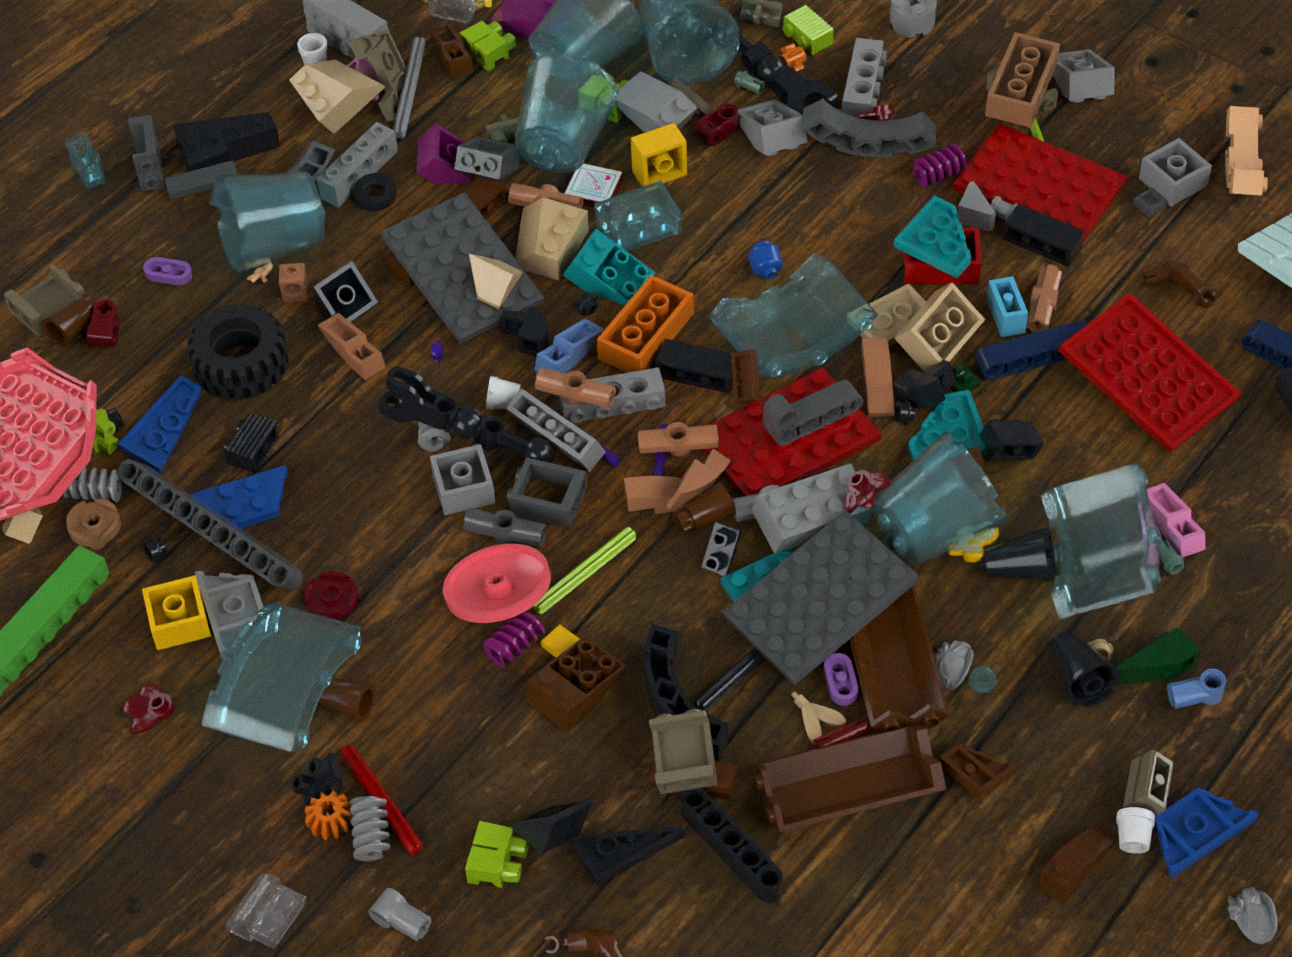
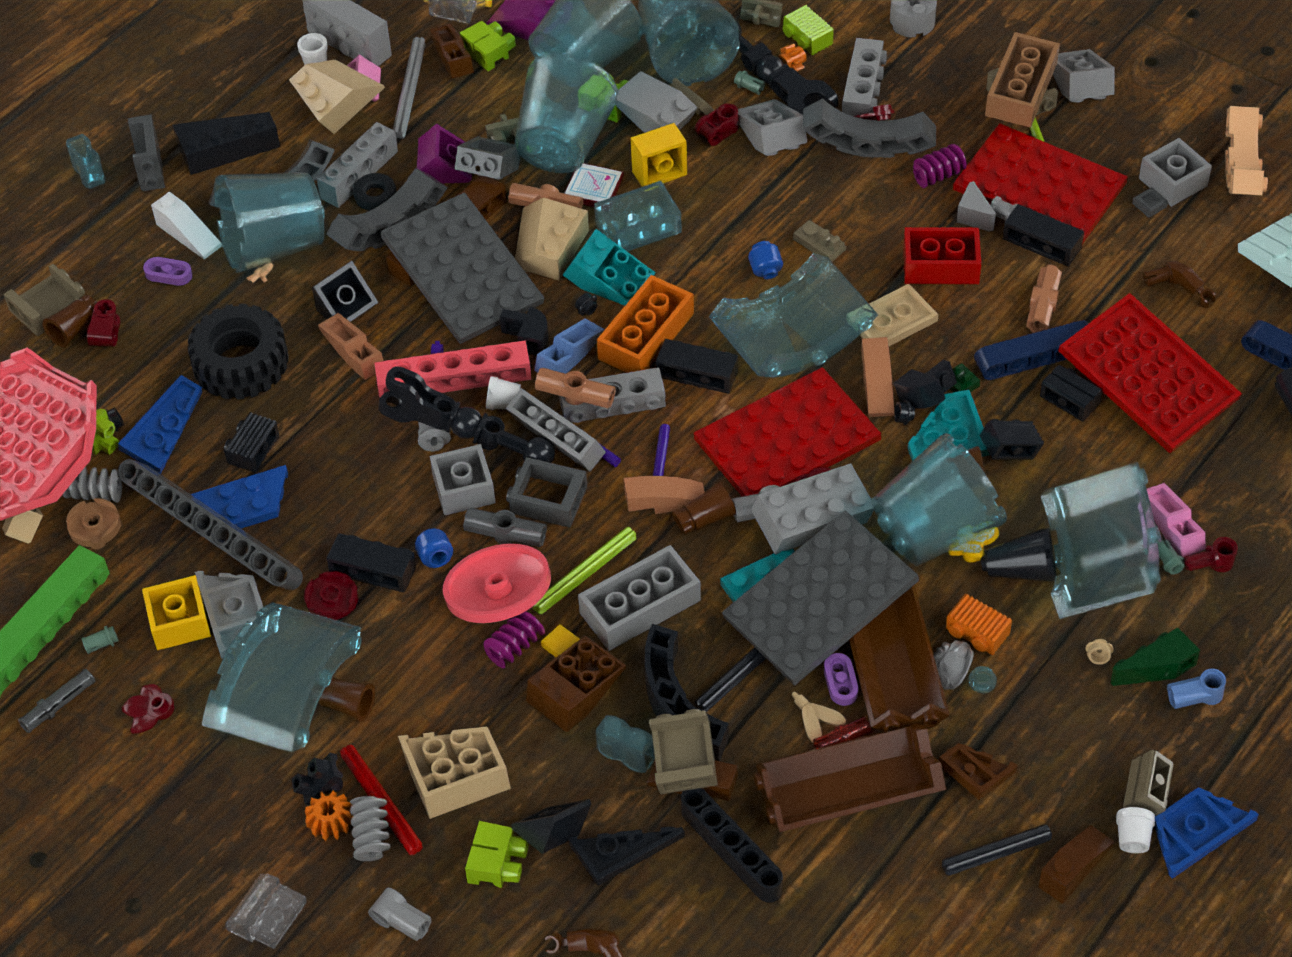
(46, 708): none -> dark grey pin
(100, 639): none -> sand green pin
(154, 550): black plate -> none
(184, 225): none -> white slope
(197, 180): dark grey tile -> none
(293, 282): nougat brick -> none
(364, 230): none -> dark grey brick
(372, 562): none -> black brick
(388, 64): dark tan wing -> none
(433, 548): none -> blue head
(455, 768): none -> tan wedge
(463, 367): none -> coral brick
(493, 279): tan slope -> none
(625, 743): none -> clear light blue brick
(639, 597): none -> light grey brick
(678, 439): nougat piece -> none
(698, 479): nougat slope -> none
(721, 548): black hips -> none
(745, 376): reddish brown plate -> none
(795, 420): dark grey beam -> none
(819, 240): none -> dark tan plate
(863, 488): dark red plate -> none
(936, 238): teal plate -> none
(939, 327): tan brick -> none
(978, 624): none -> orange brick
(996, 849): none -> black axle
(1007, 306): medium azure brick -> none
(1071, 392): none -> black brick
(1083, 671): black cone -> none
(1218, 556): none -> dark red axle
(1254, 915): light grey hat -> none

